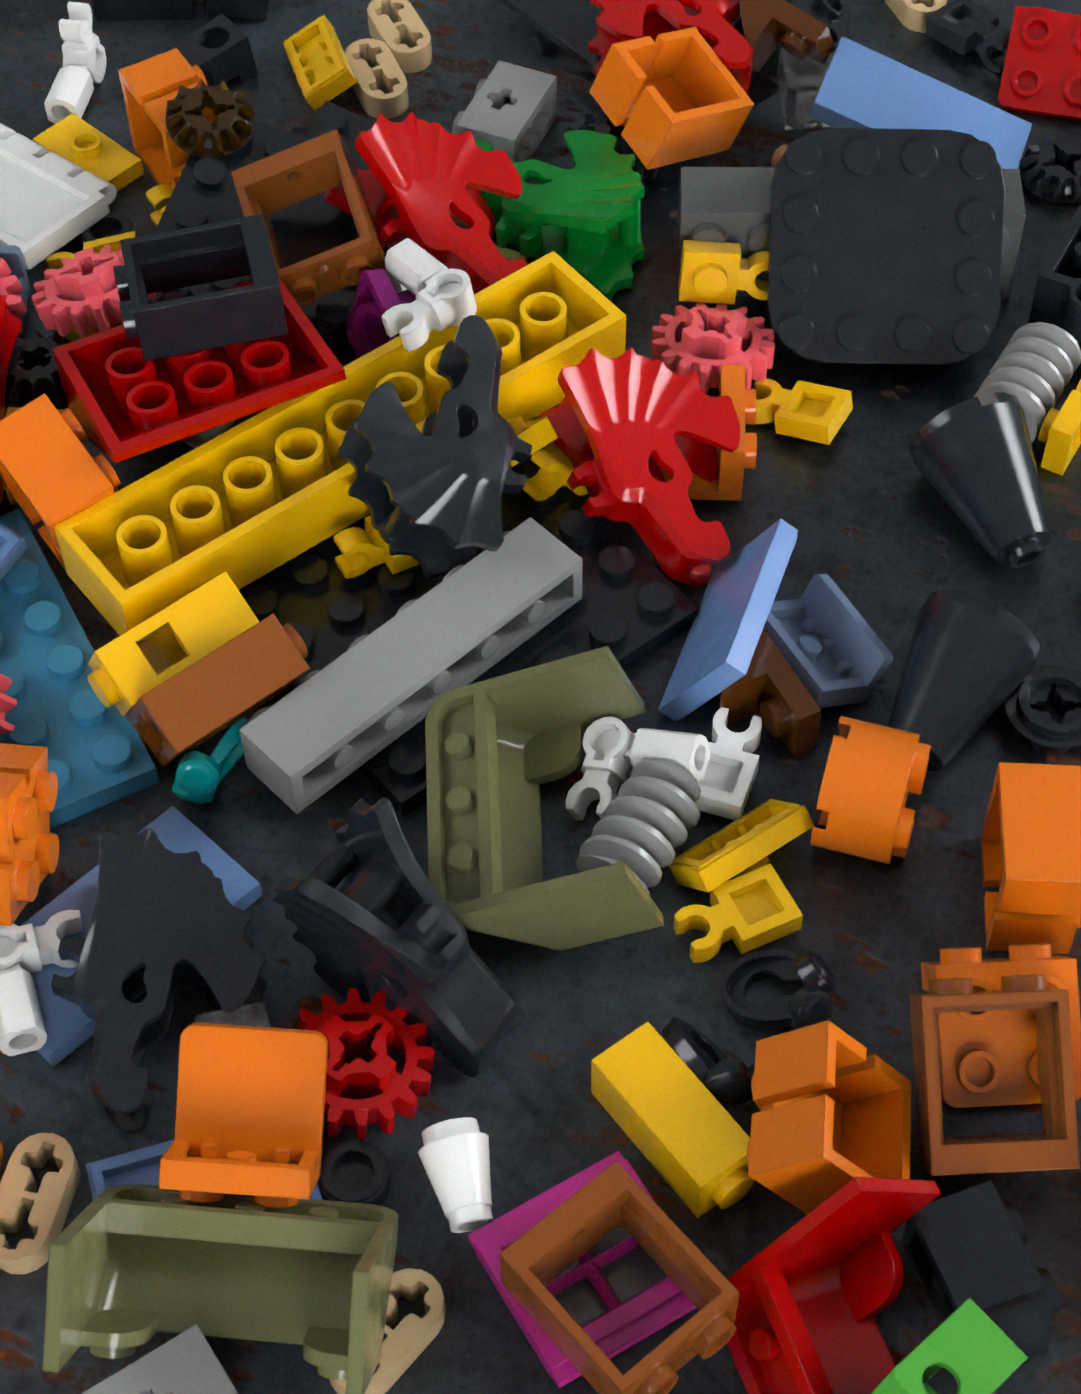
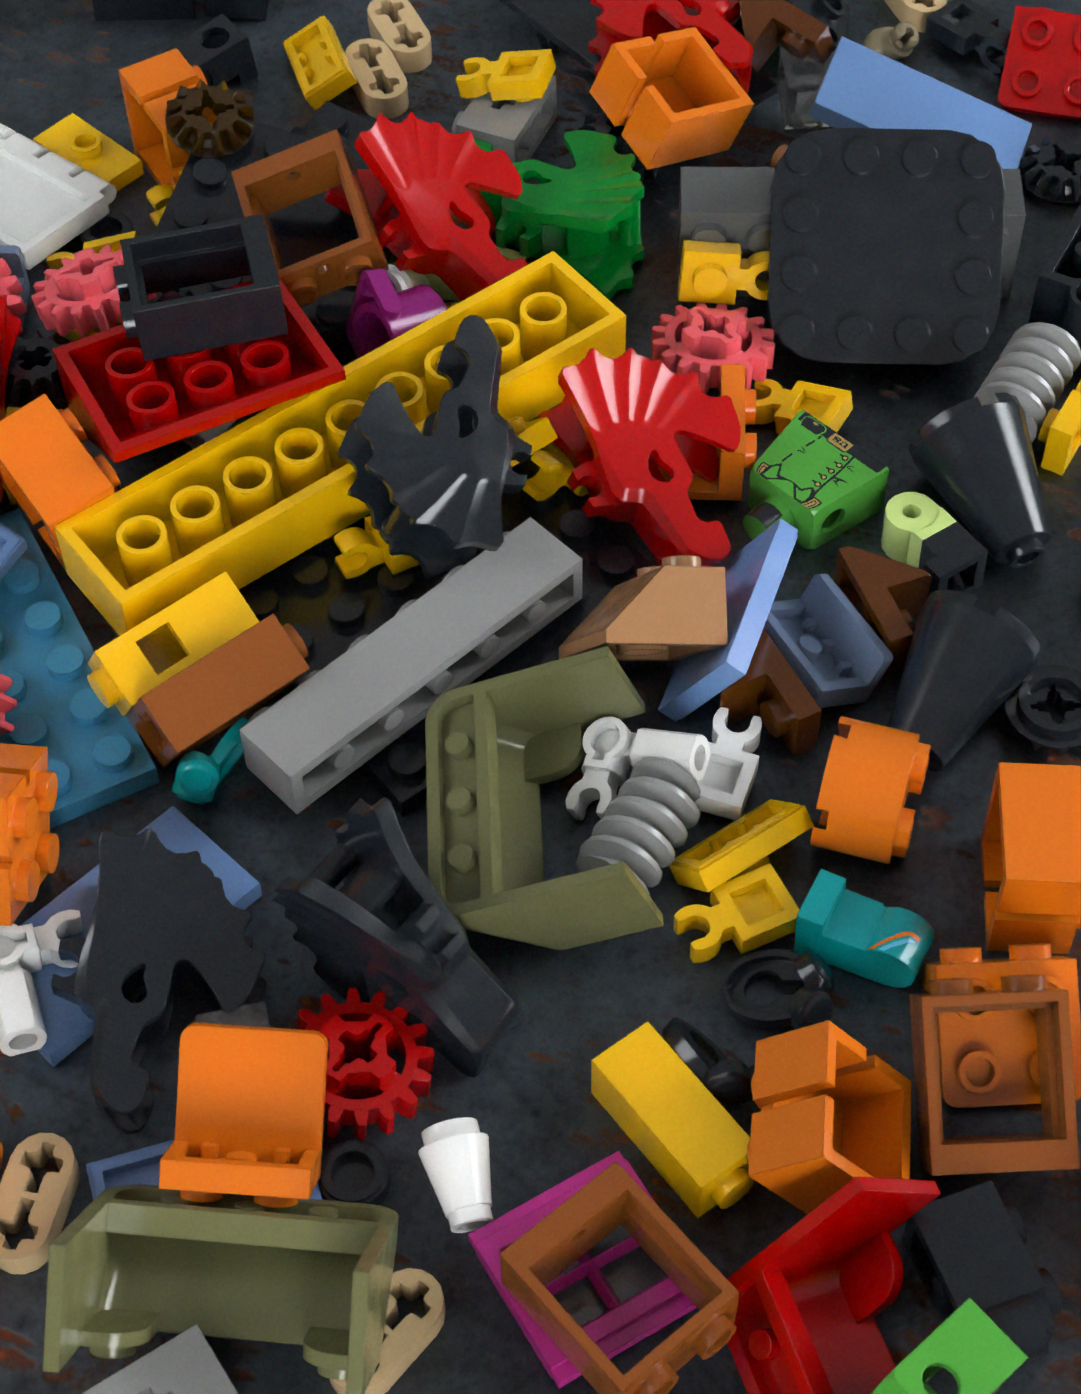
(82, 65): white bar -> none
(441, 295): white bar -> none
(514, 76): none -> yellow plate
(658, 615): none -> medium nougat slope
(813, 483): none -> bright green torso
(861, 933): none -> teal leg
(885, 596): none -> reddish brown slope
(893, 41): none -> dark tan arm
(932, 543): none -> leg

